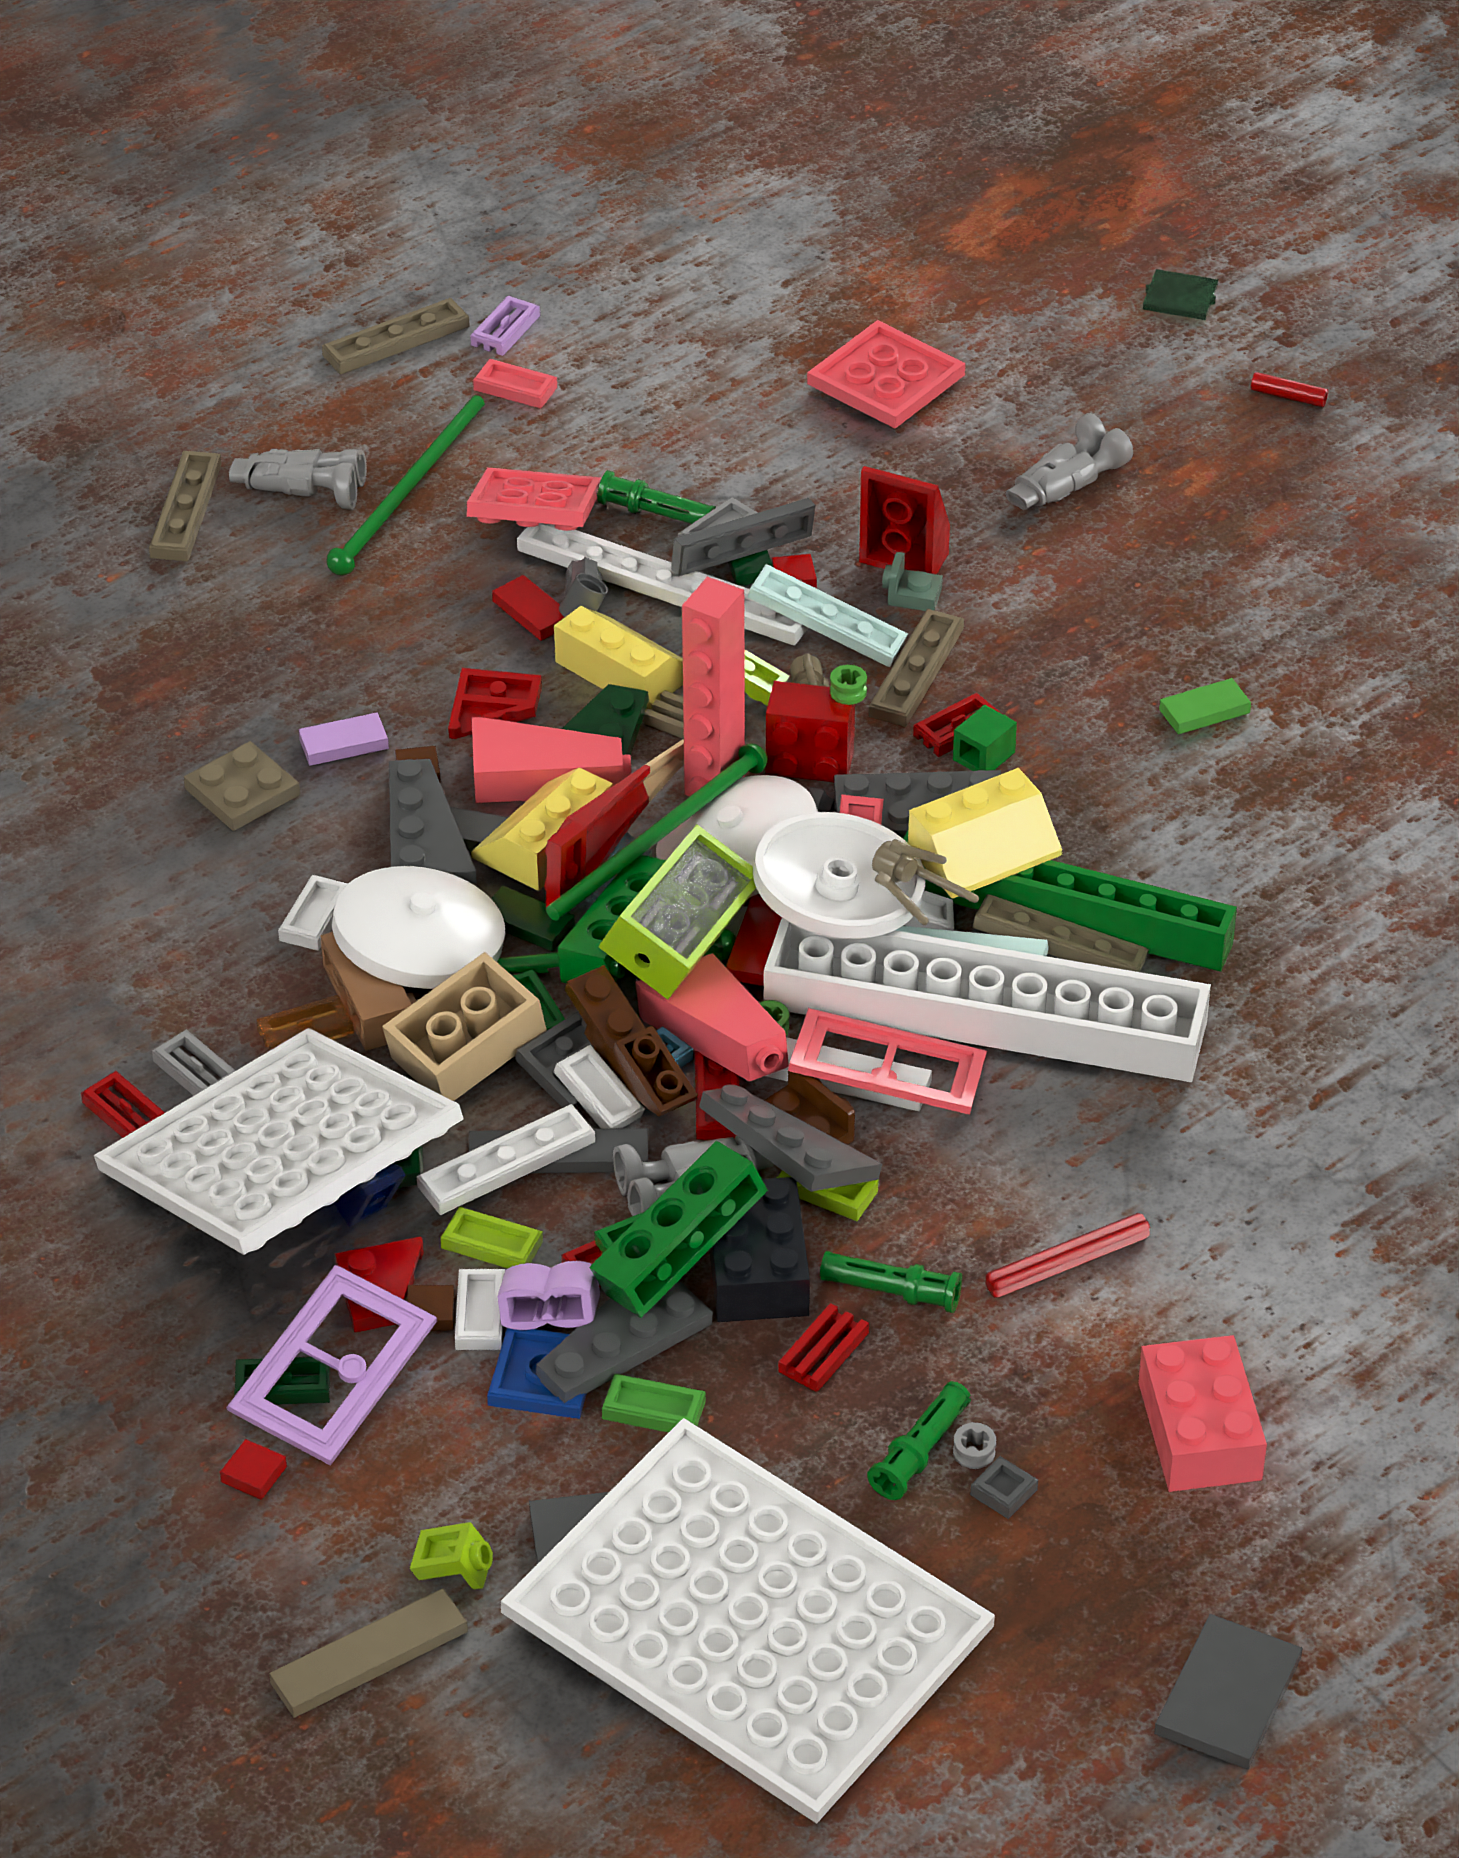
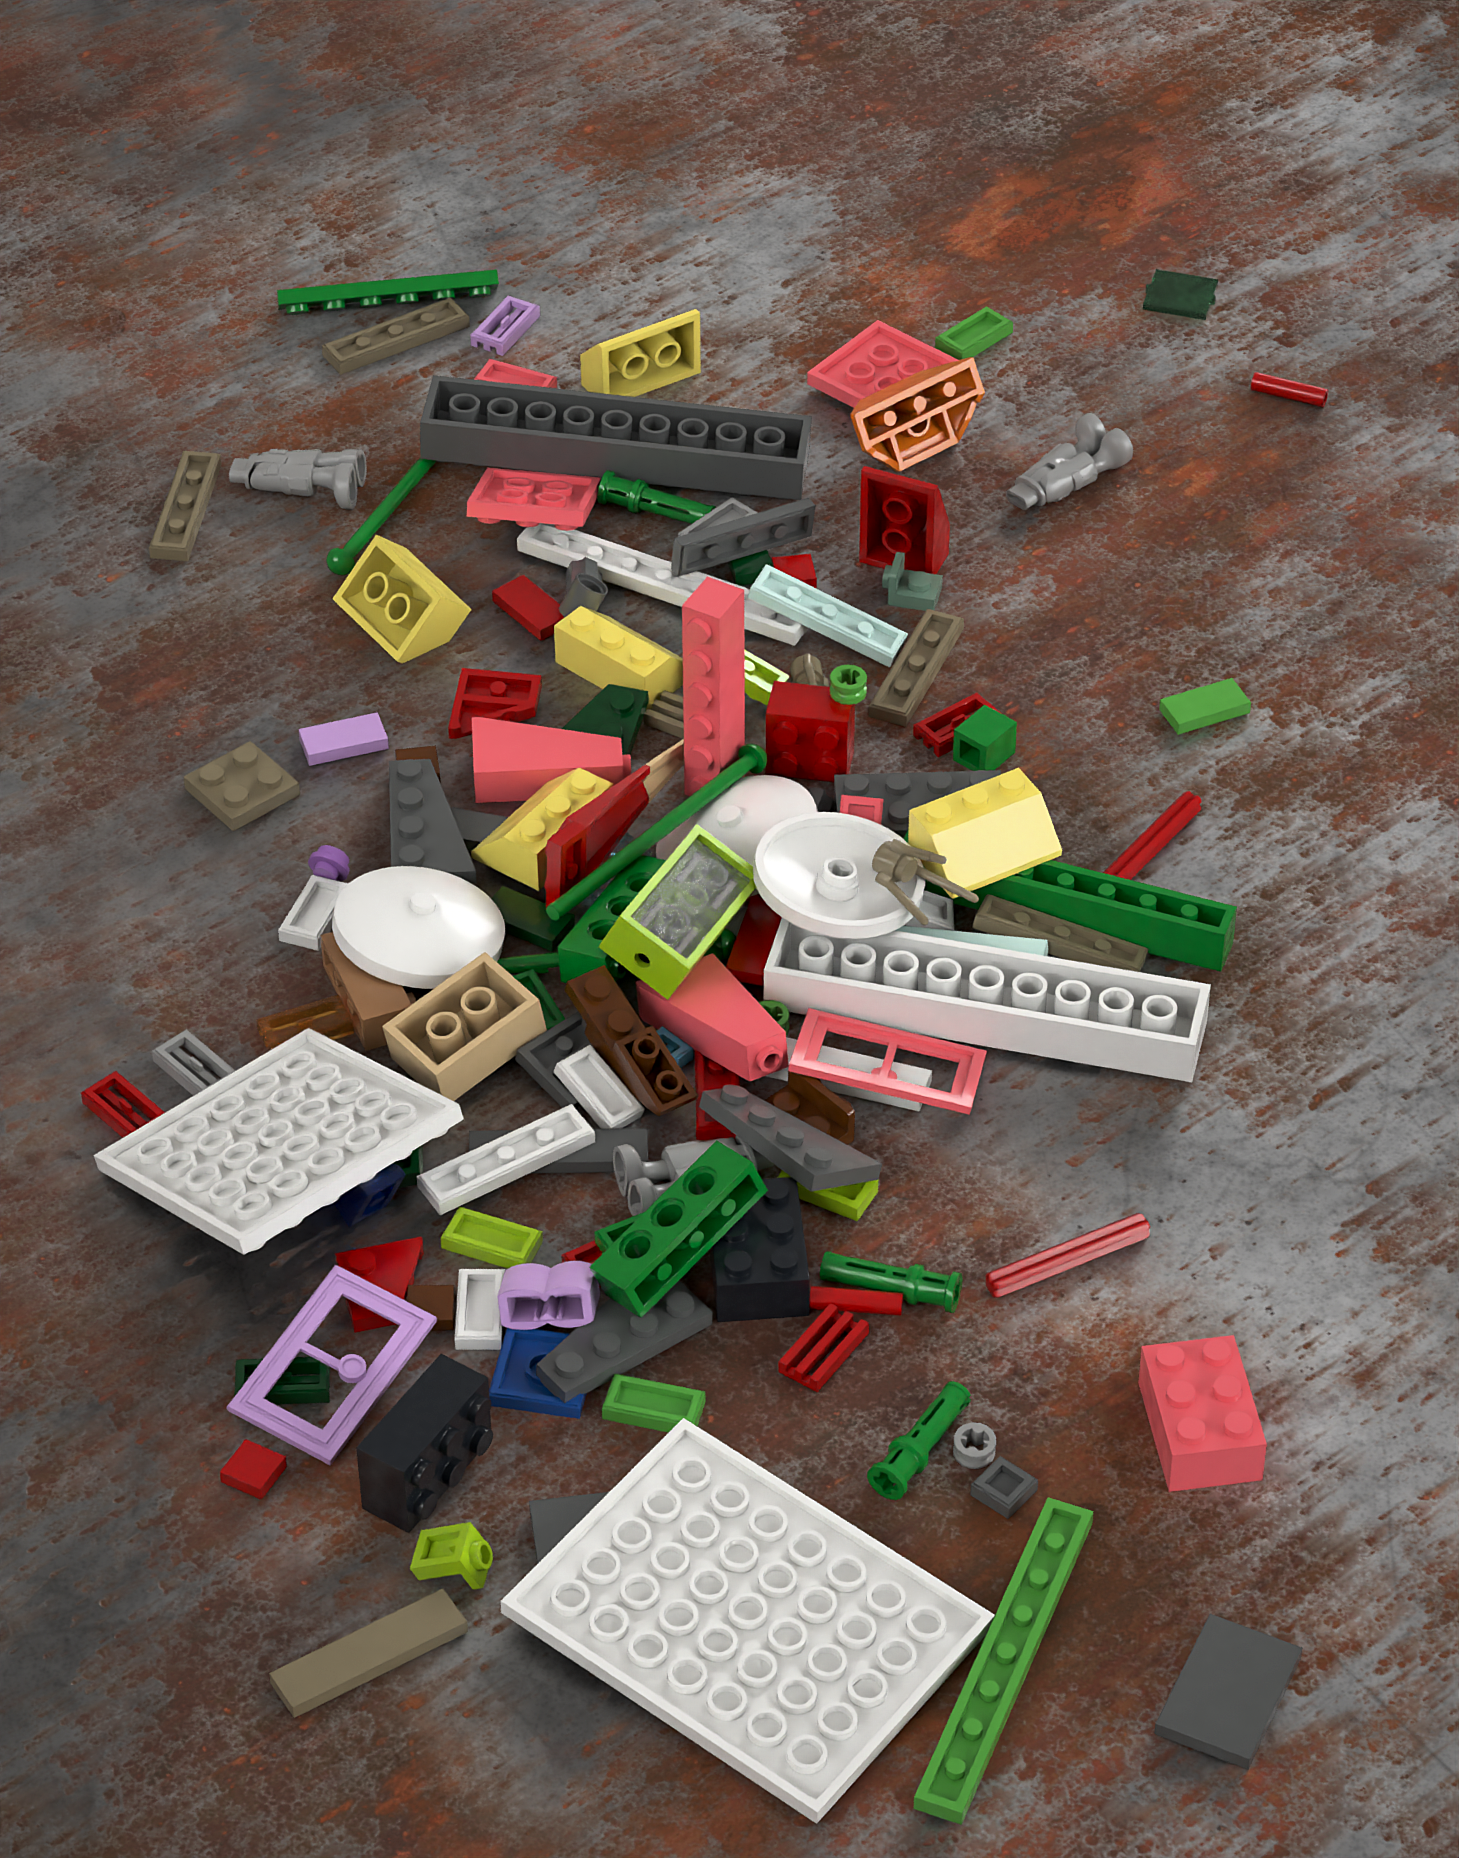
(329, 863): none -> medium lavender plate
(372, 292): none -> green plate
(400, 601): none -> light yellow slope
(425, 1443): none -> black brick
(623, 434): none -> dark grey brick
(644, 358): none -> light yellow slope
(857, 1300): none -> red piece
(918, 414): none -> orange wedge
(974, 334): none -> bright green tile
(1003, 1662): none -> bright green plate
(1155, 836): none -> red axle

